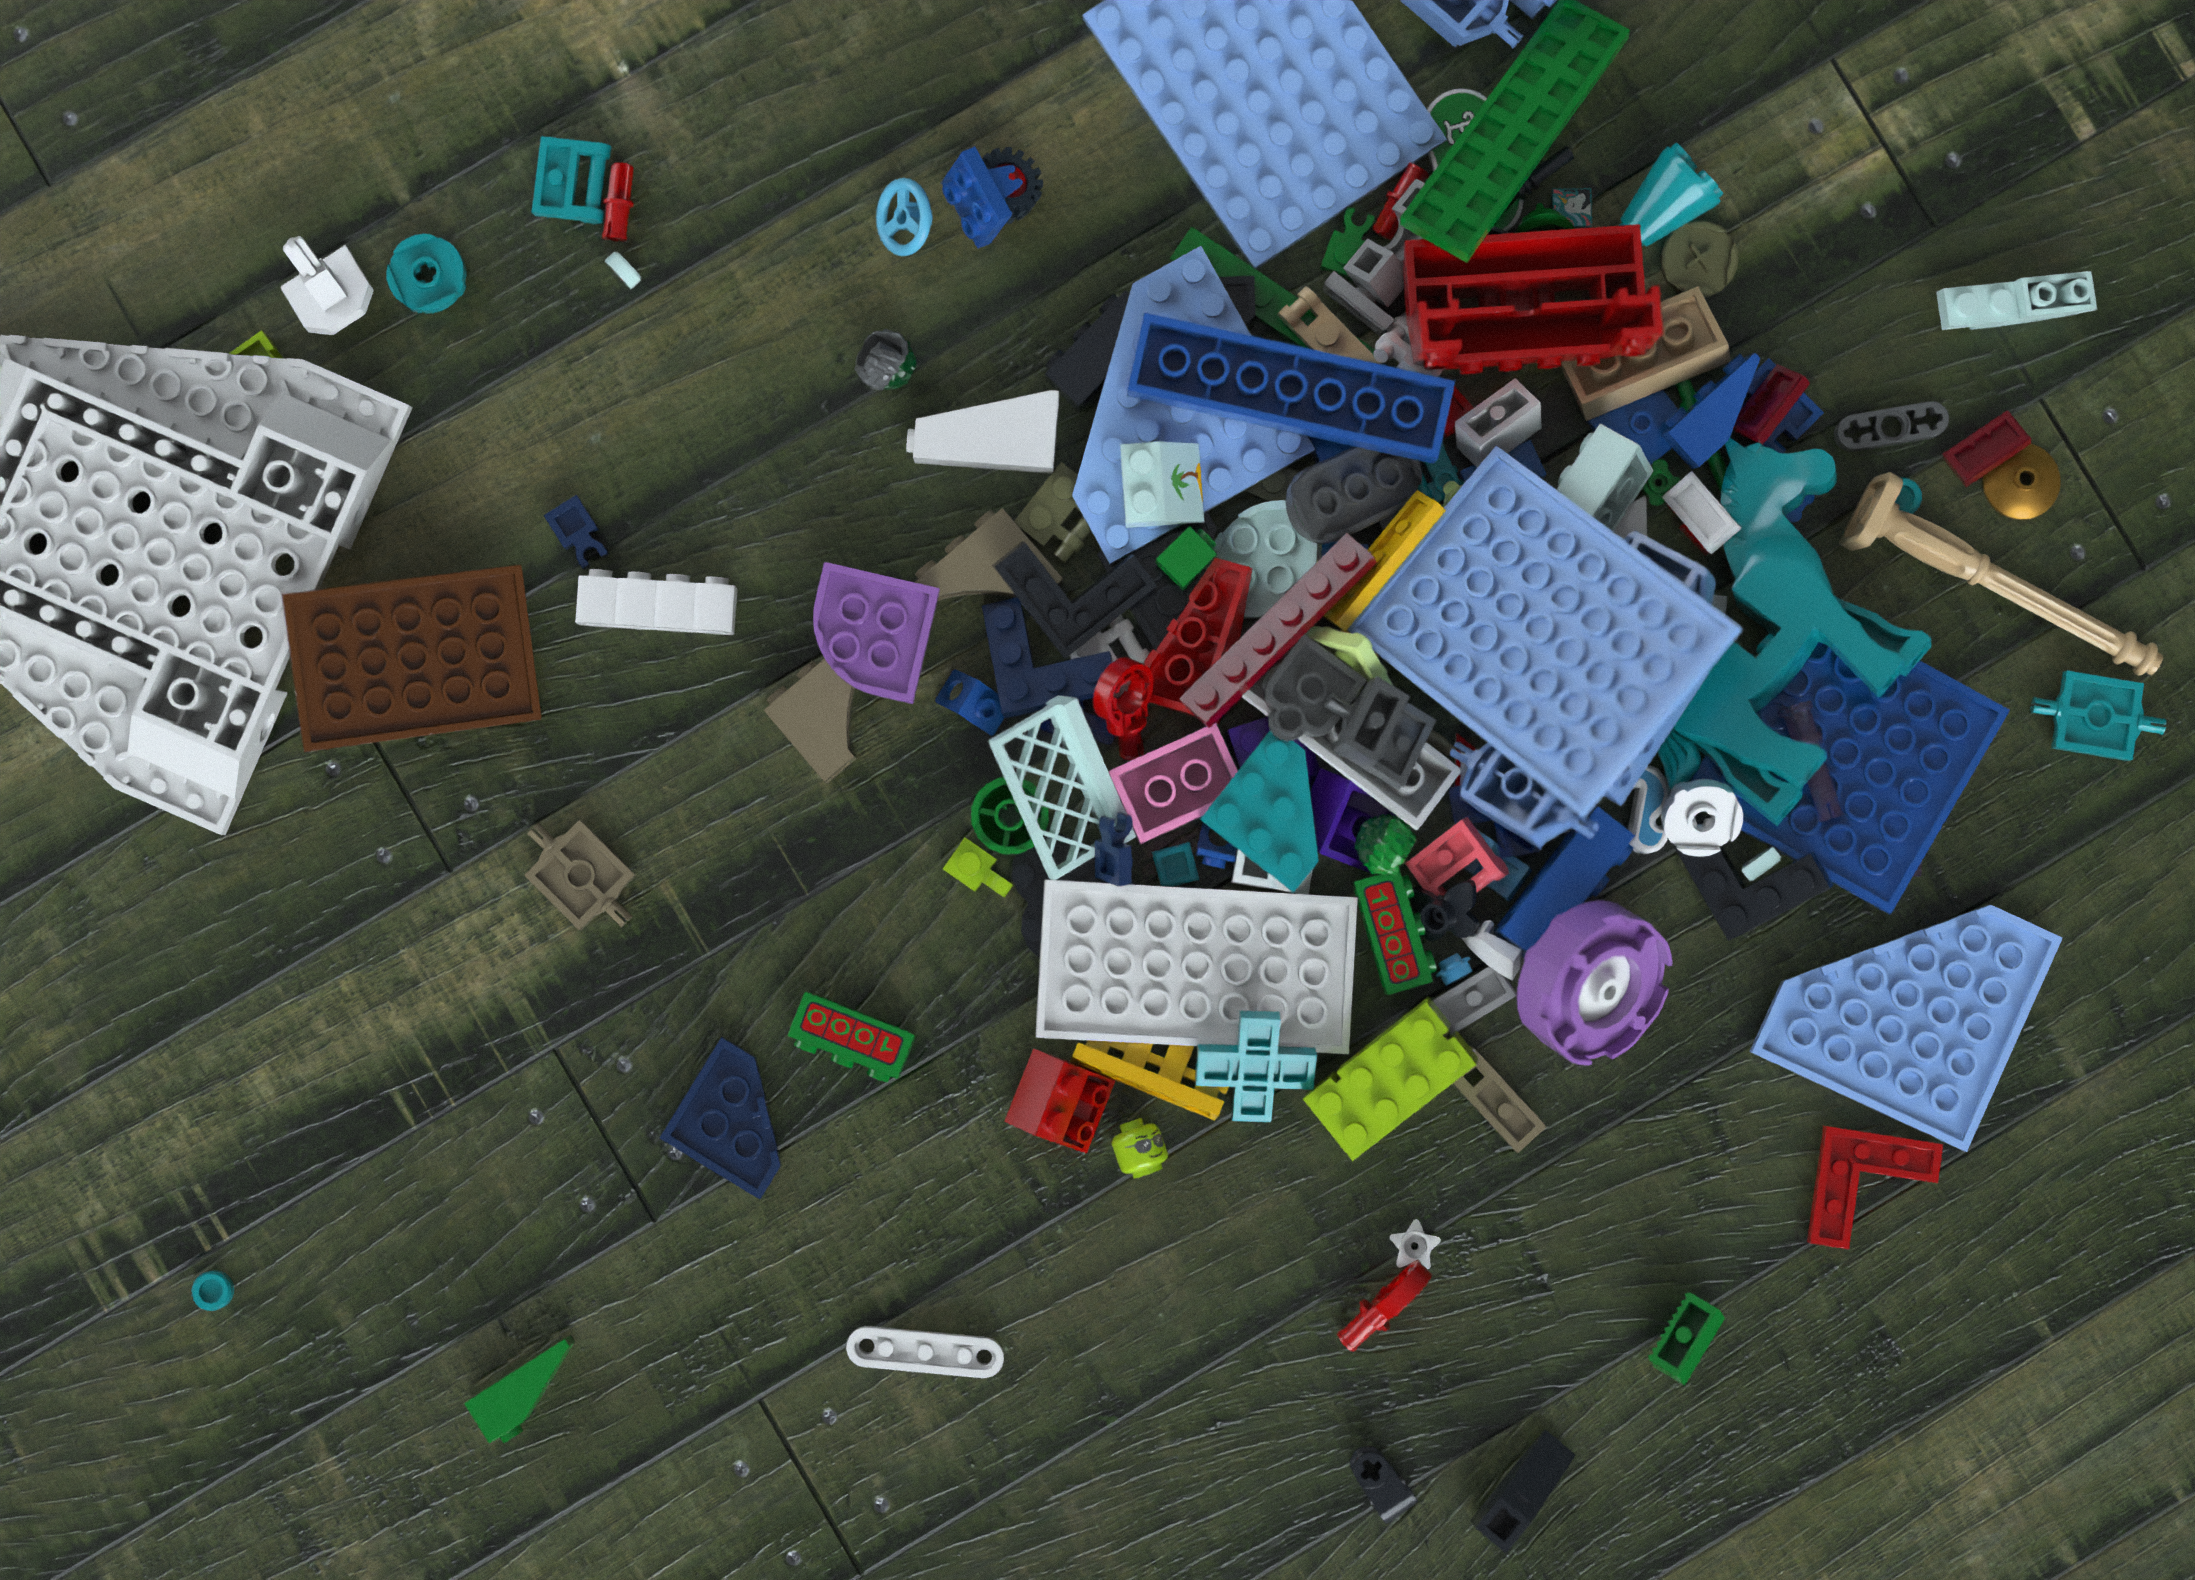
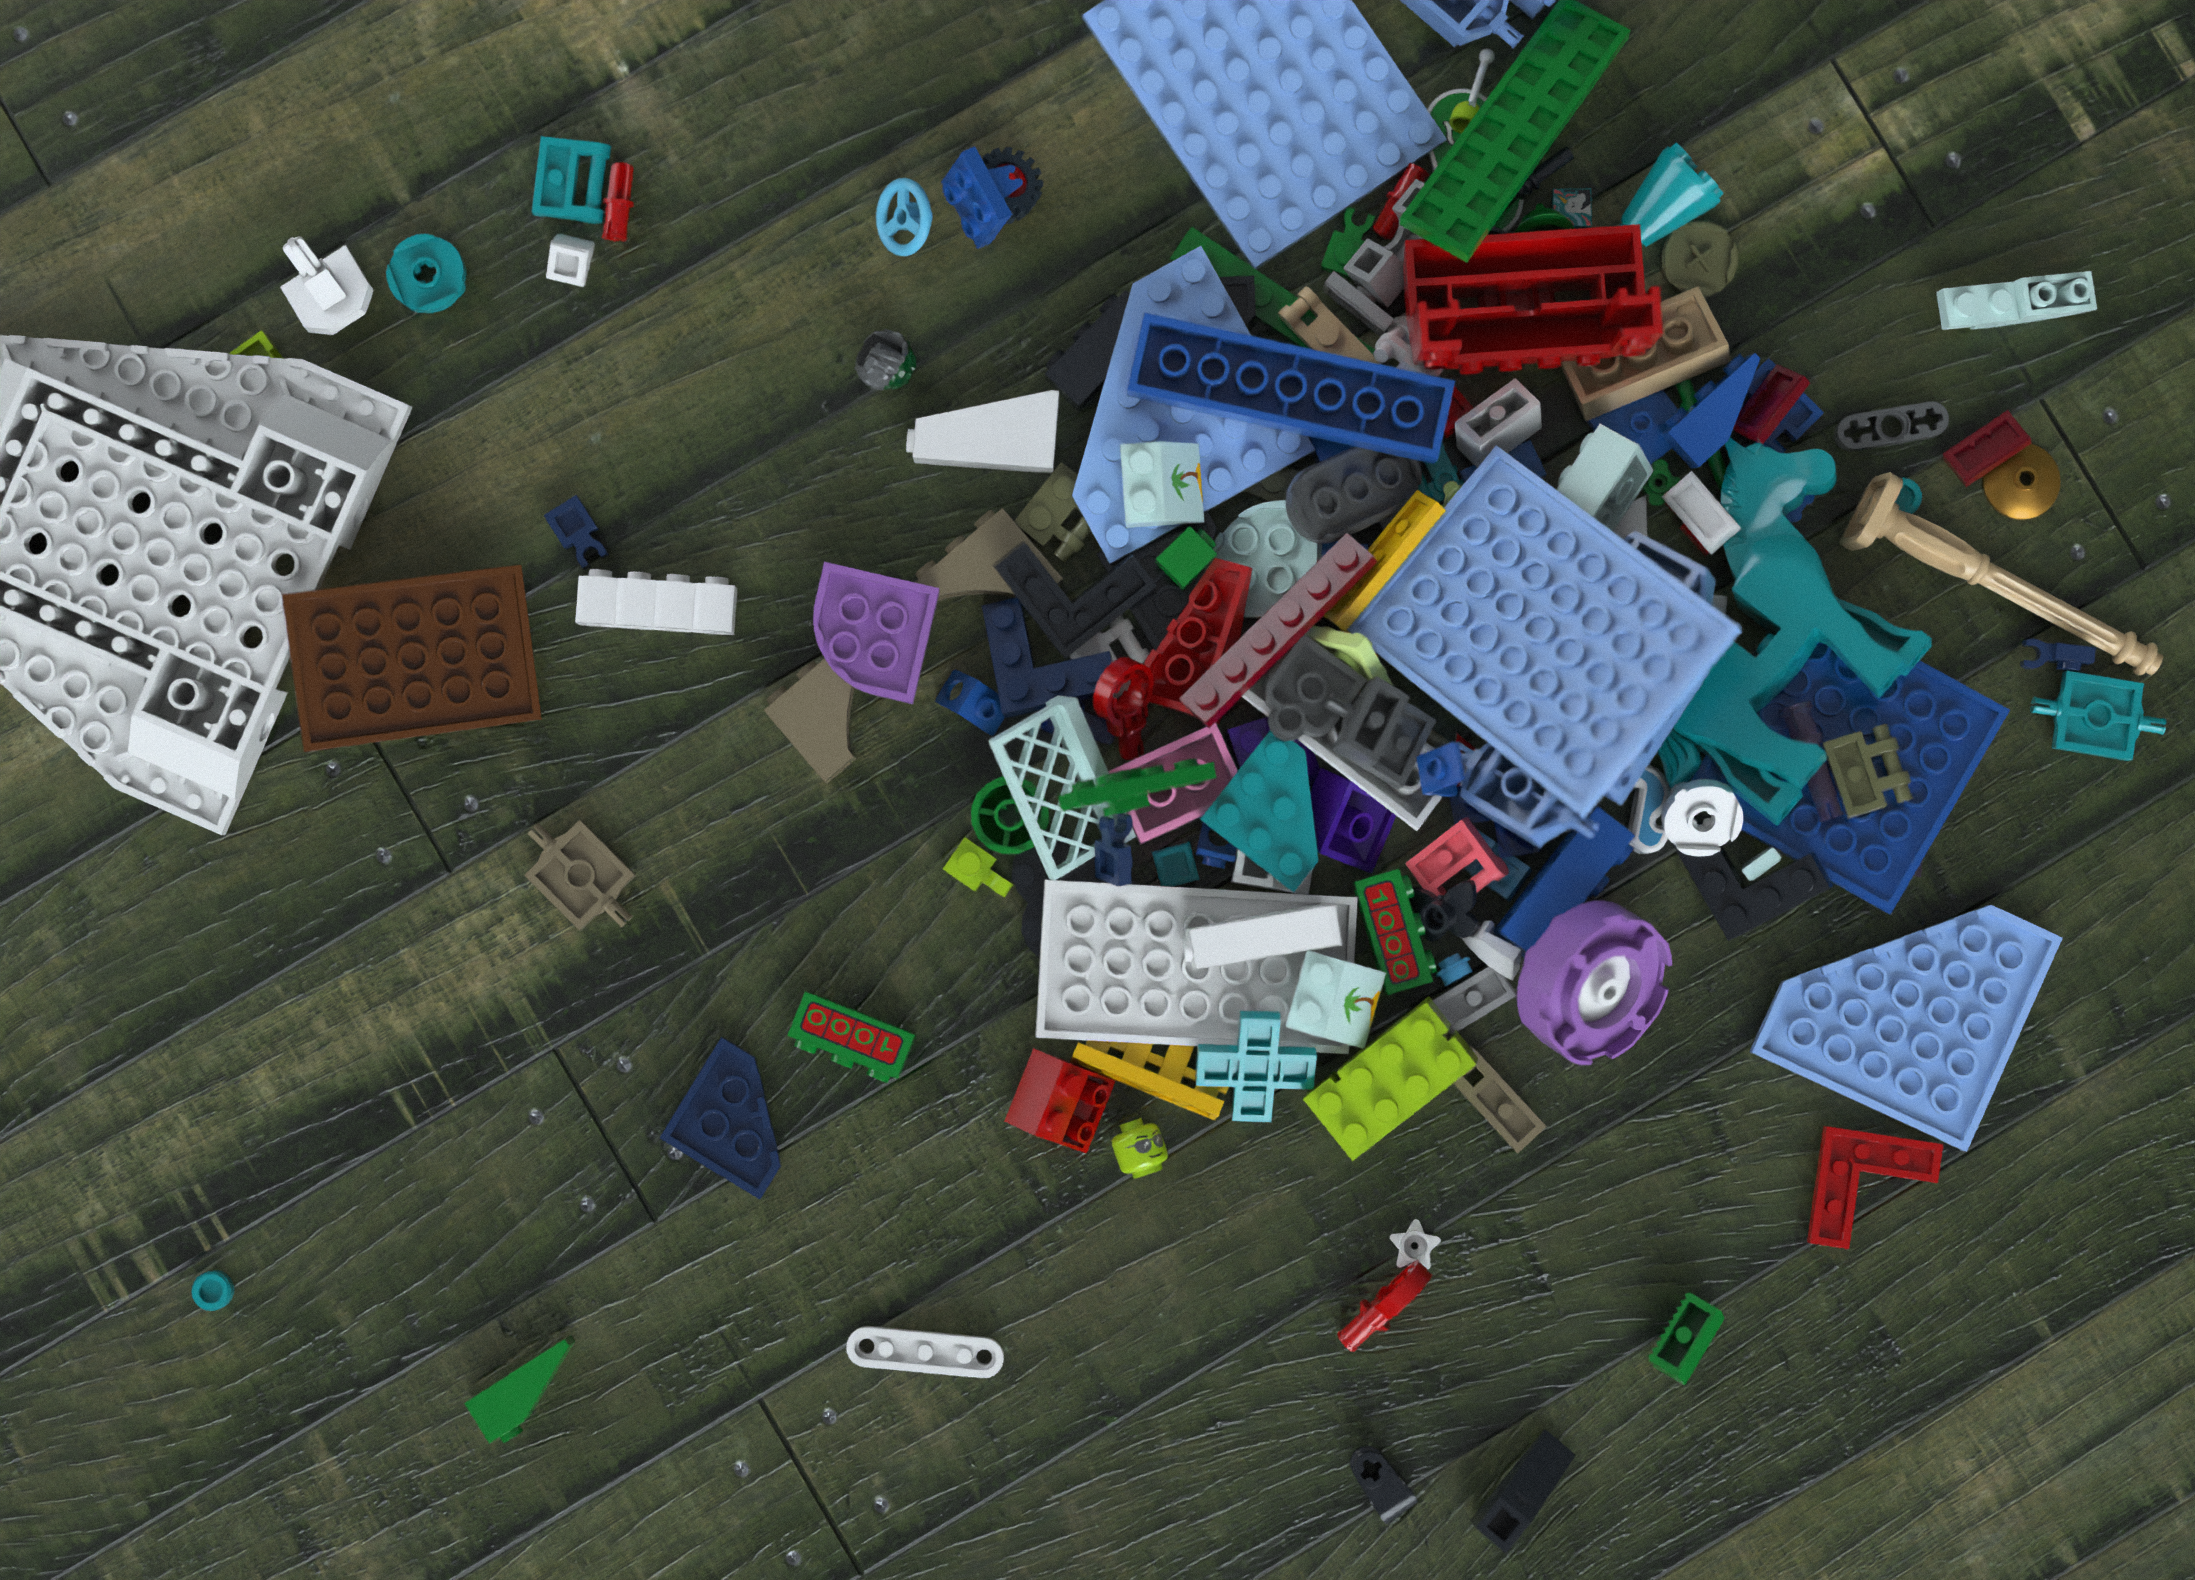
(569, 259): none -> white slope
(623, 269): light aqua tile -> none
(1129, 788): none -> green plate
(1262, 936): none -> white slope
(1335, 999): none -> light aqua slope
(1384, 843): green piece -> none
(1441, 770): none -> blue bracket
(1466, 110): none -> hinge
(1855, 774): none -> olive plate
(2067, 656): none -> dark blue plate

